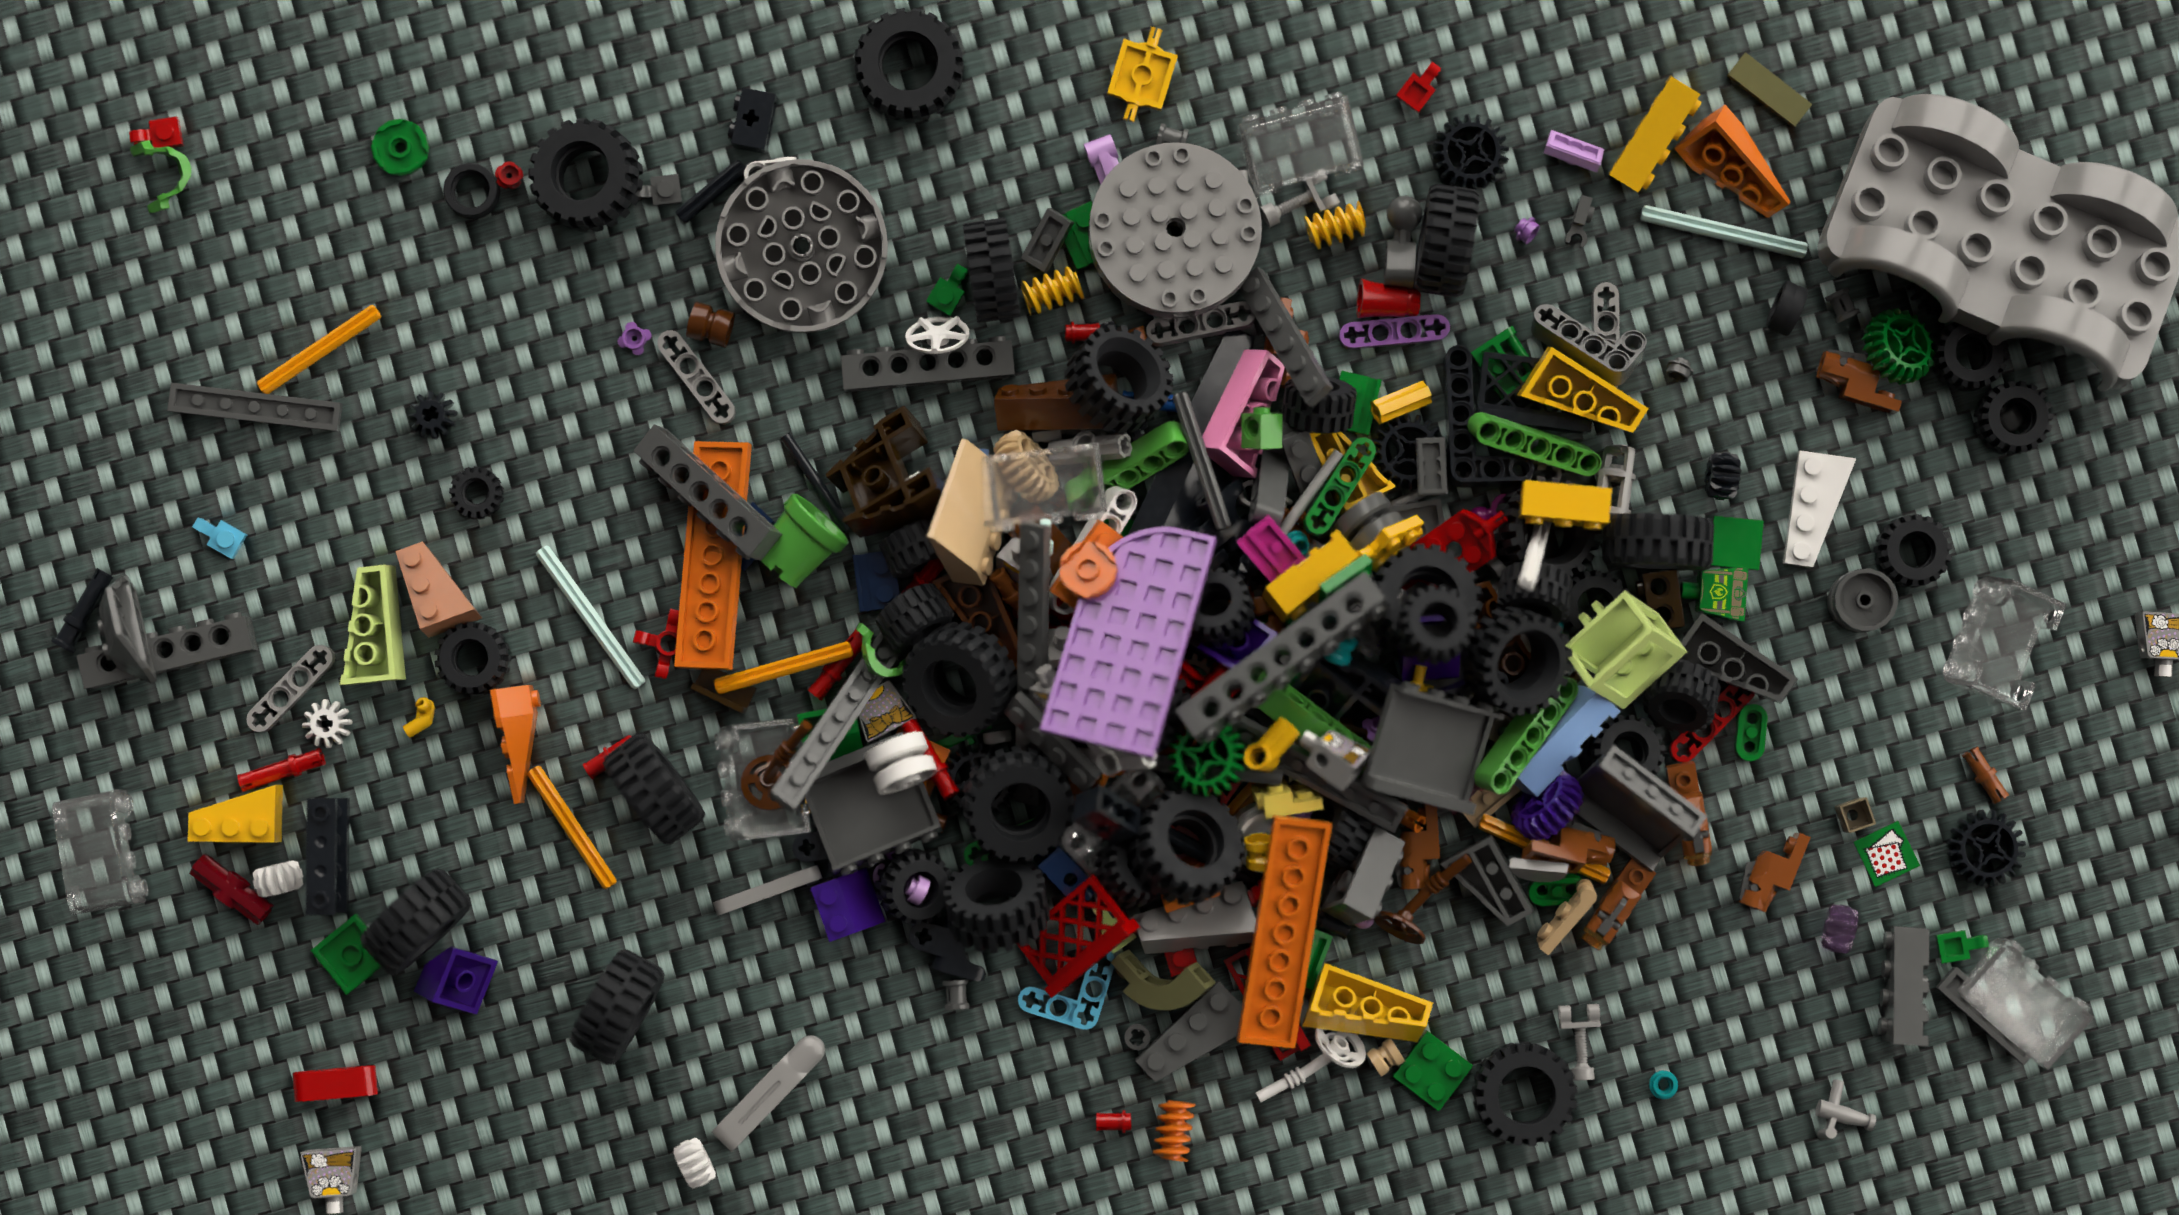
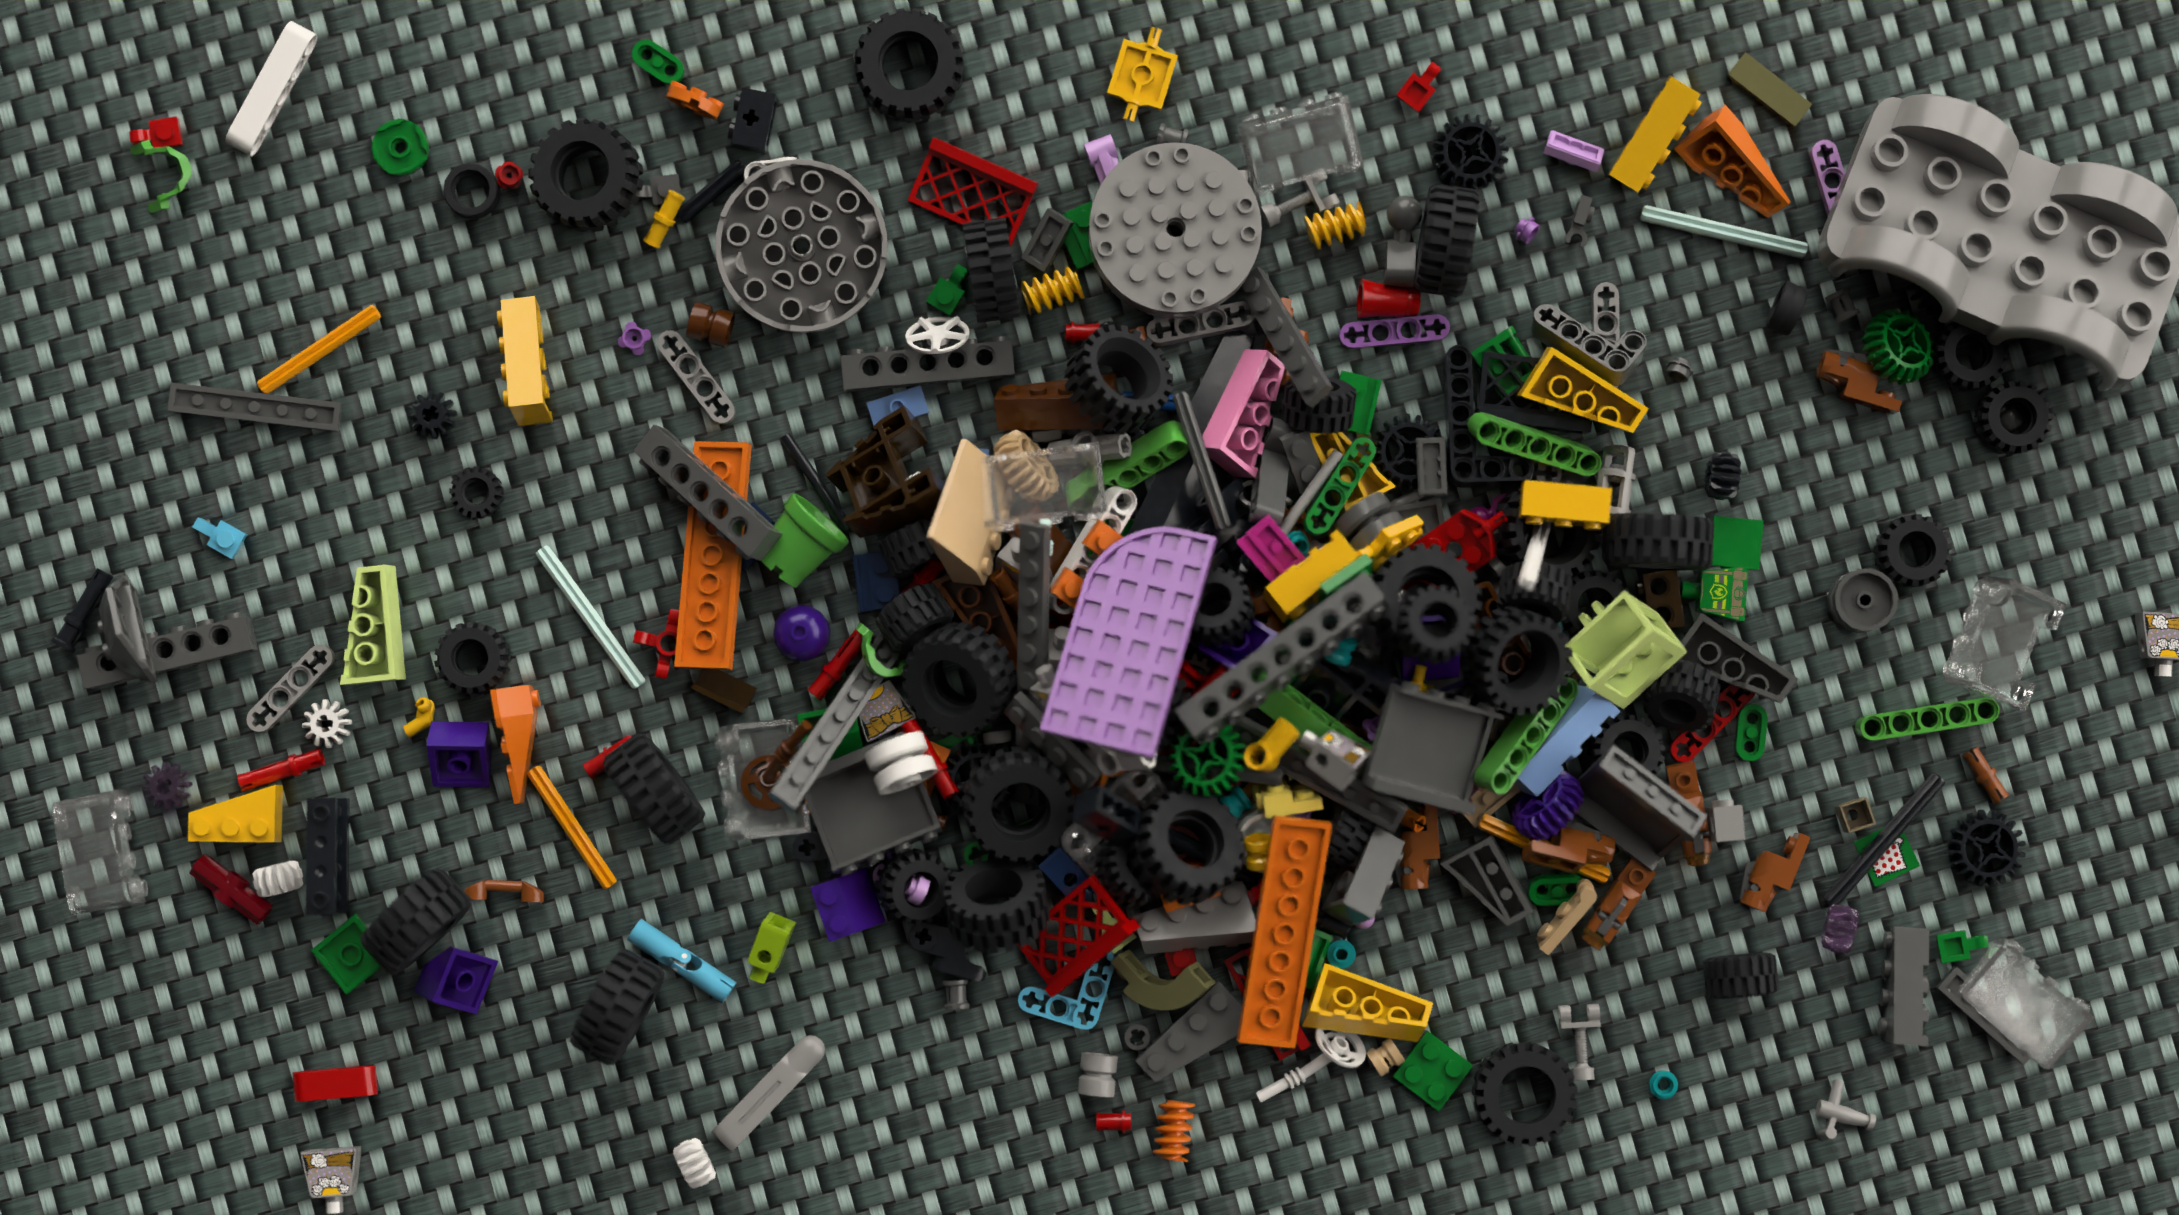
(157, 783): none -> clear purple gear
(271, 88): none -> white beam
(432, 591): nougat wedge -> none
(460, 754): none -> dark purple slope
(523, 361): none -> yellow wedge
(528, 892): none -> dark orange bar
(659, 63): none -> green plate
(664, 219): none -> yellow pin
(673, 955): none -> medium azure piece
(694, 100): none -> orange plate
(767, 890): light grey beam -> none
(774, 938): none -> lime torso
(783, 667): light orange axle -> none
(801, 633): none -> dark purple cylinder
(911, 398): none -> medium blue plate
(980, 167): none -> red fence
(1088, 569): orange tile -> none
(1097, 1074): none -> light grey wheel
(1237, 802): none -> teal wheel
(1261, 429): bright green brick -> none
(1334, 947): none -> teal plate
(1401, 402): yellow axle -> none
(1404, 918): reddish brown dish -> none
(1538, 870): light grey tile -> none
(1725, 821): none -> light grey brick
(1740, 975): none -> black tyre
(1814, 499): white wing -> none
(1818, 162): none -> lavender beam
(1884, 840): none -> black axle
(1940, 717): none -> bright green beam

